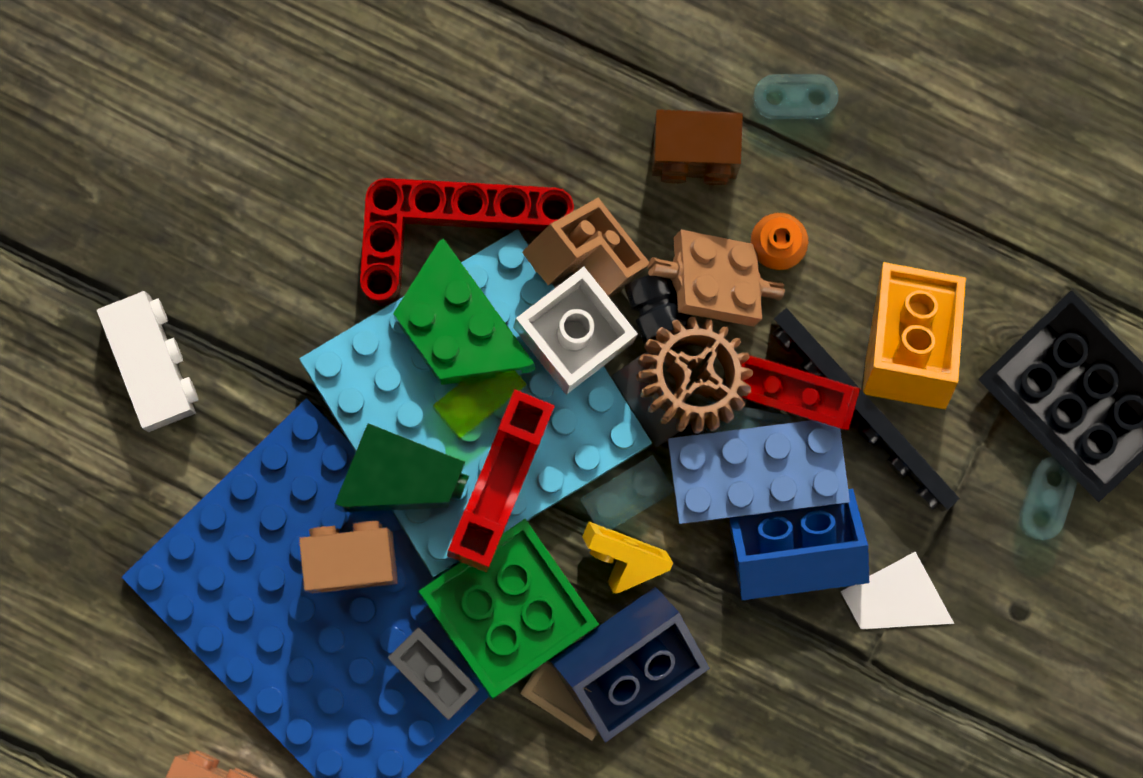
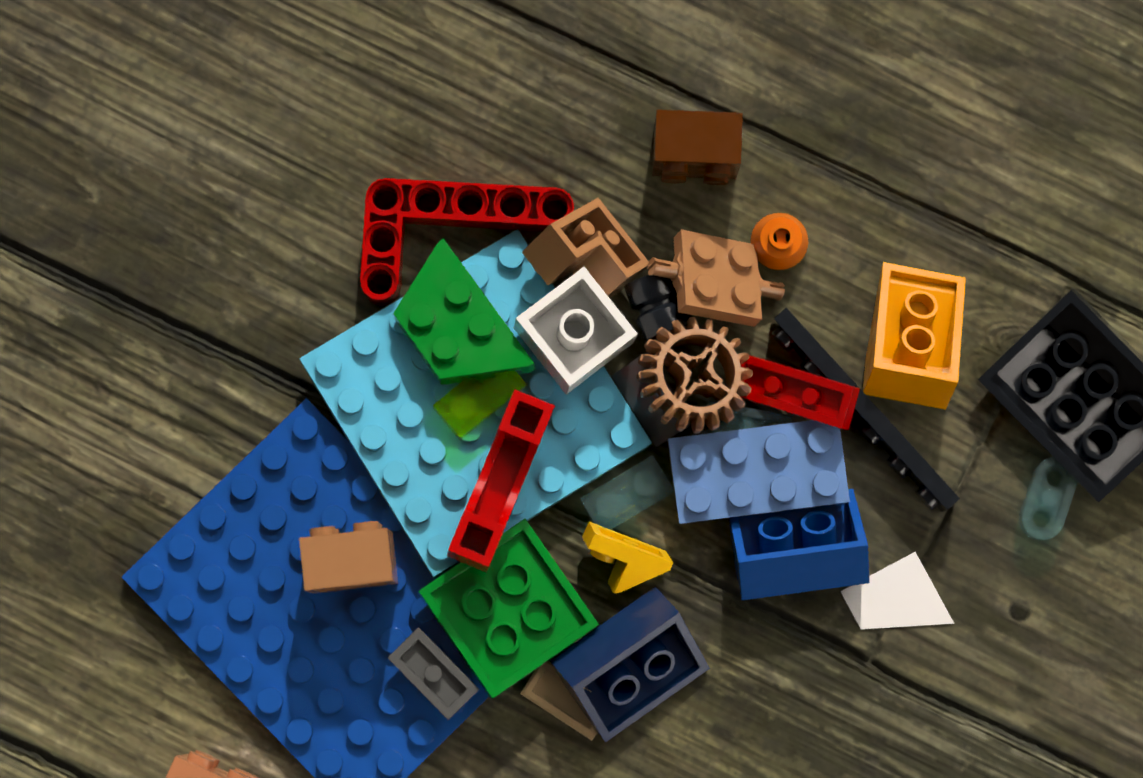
(148, 360): white brick -> none
(399, 475): dark green slope -> none
(794, 94): clear light blue plate -> none

